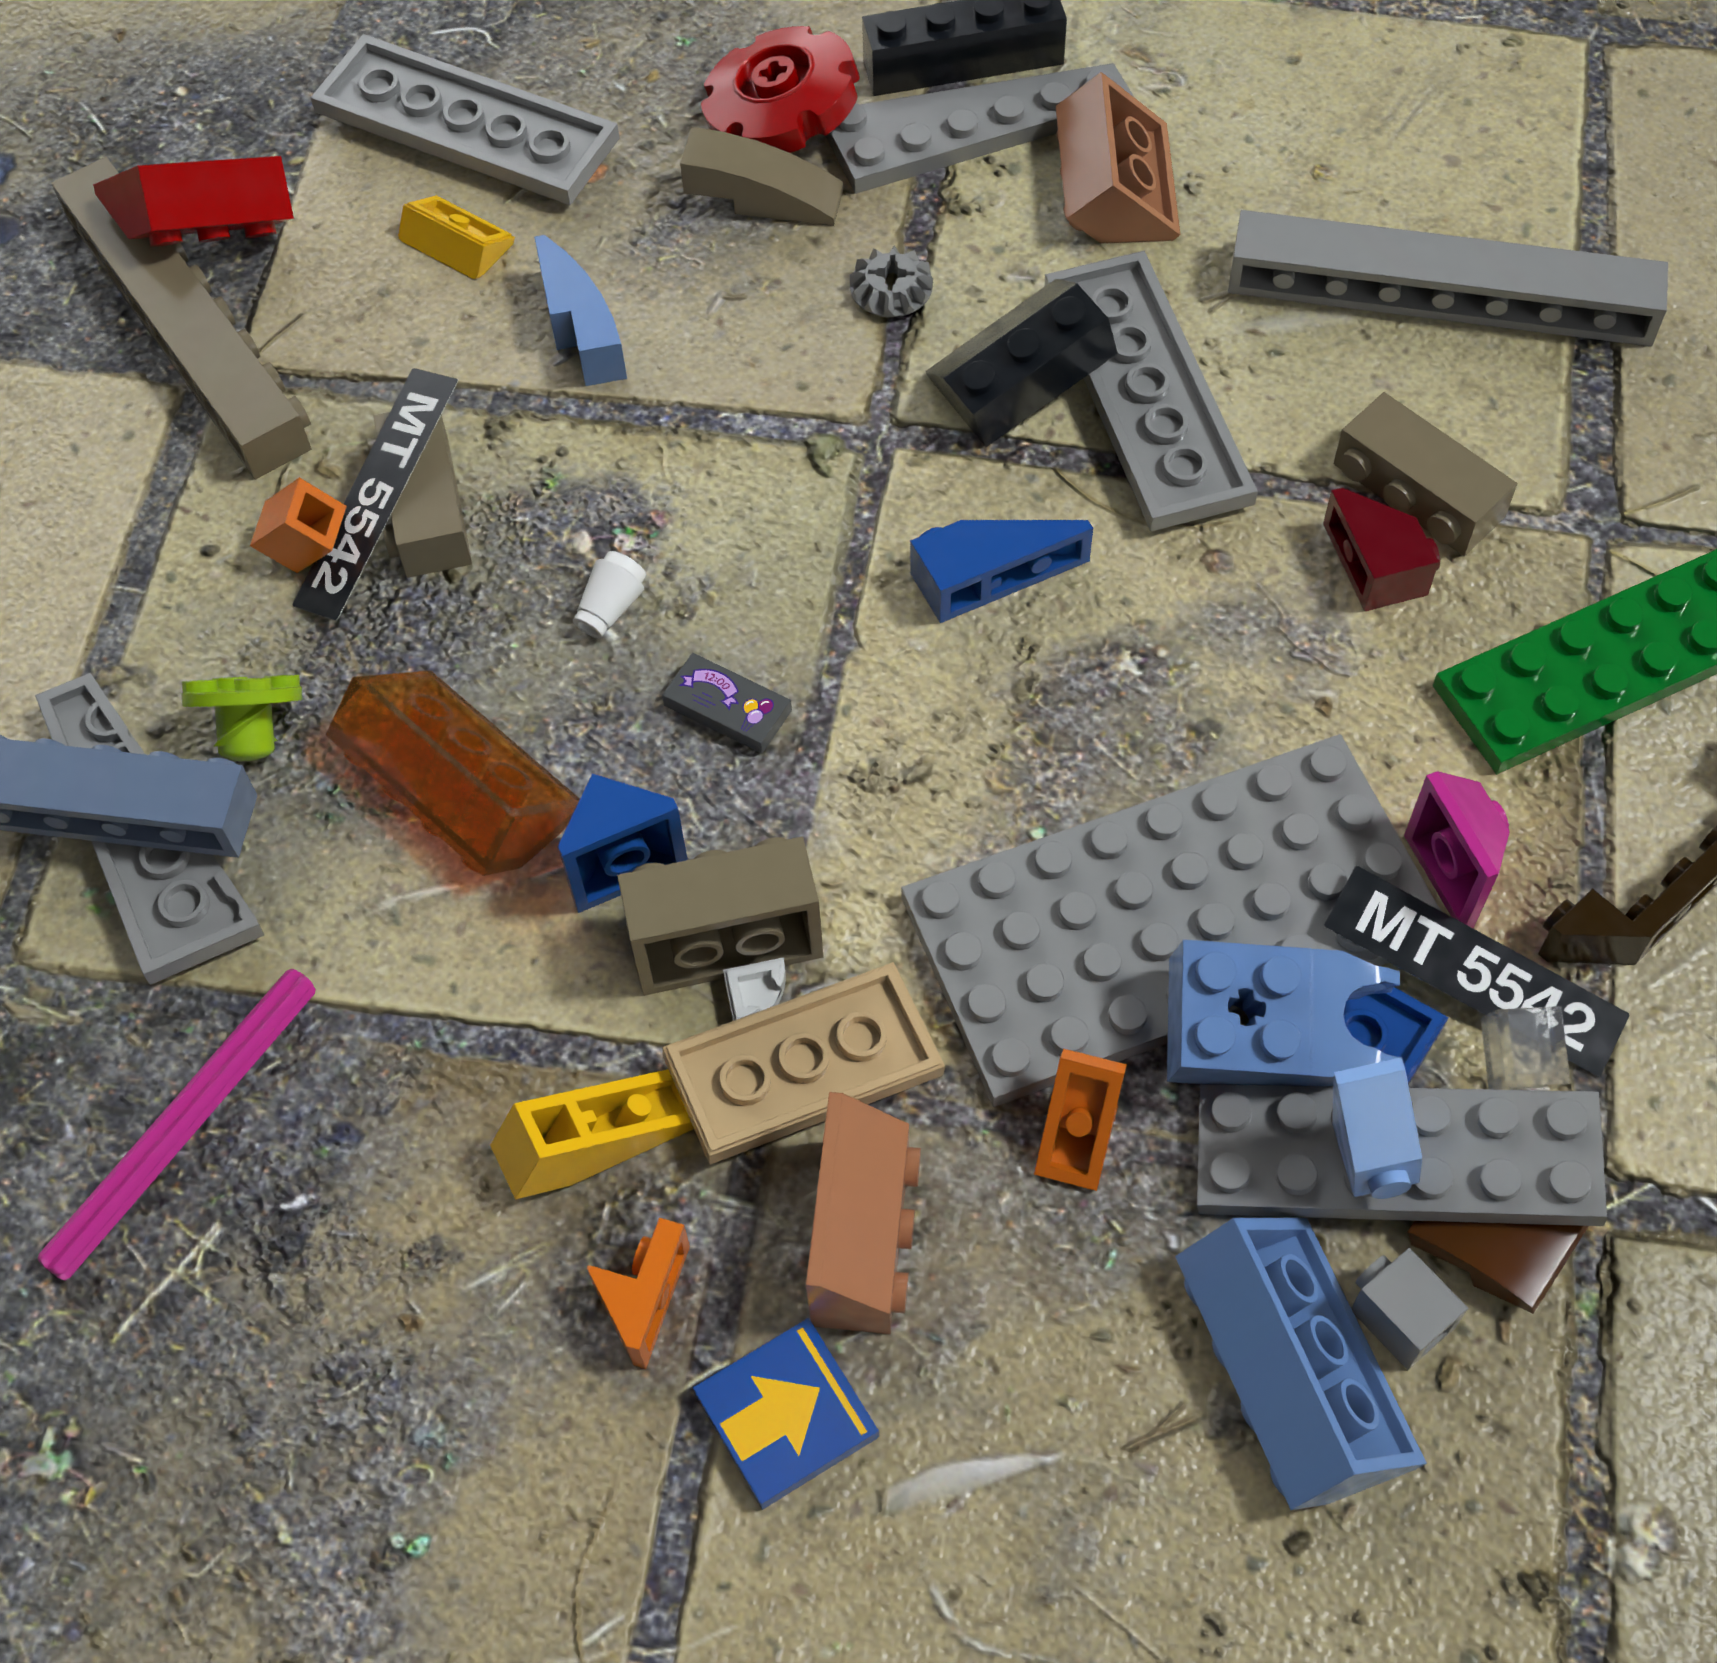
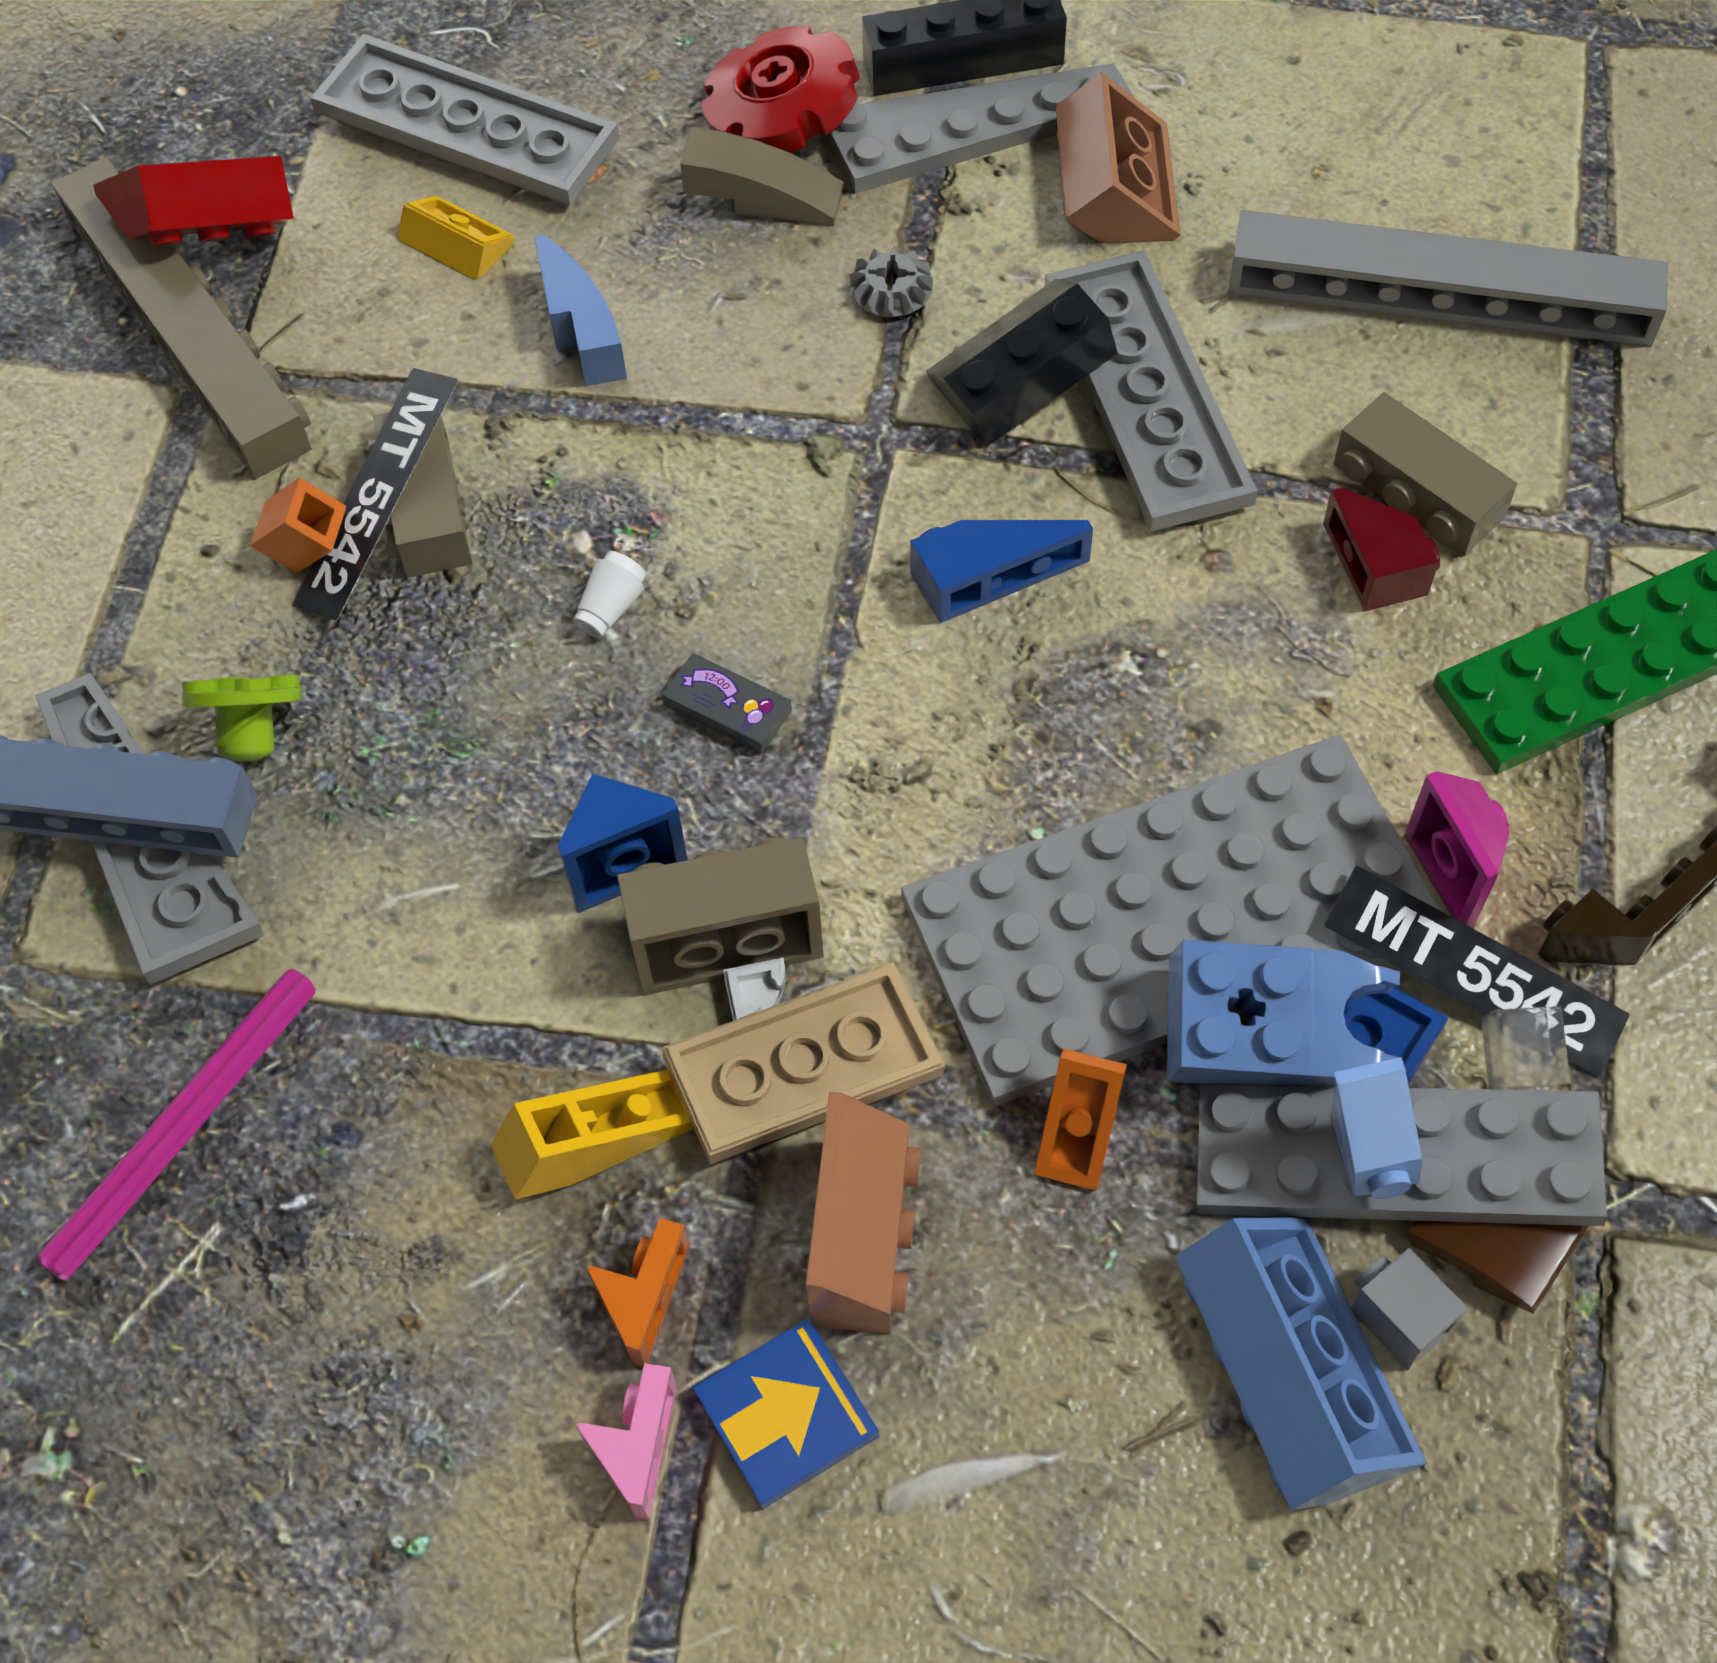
(451, 769): clear orange slope -> none
(635, 1456): none -> bright pink slope

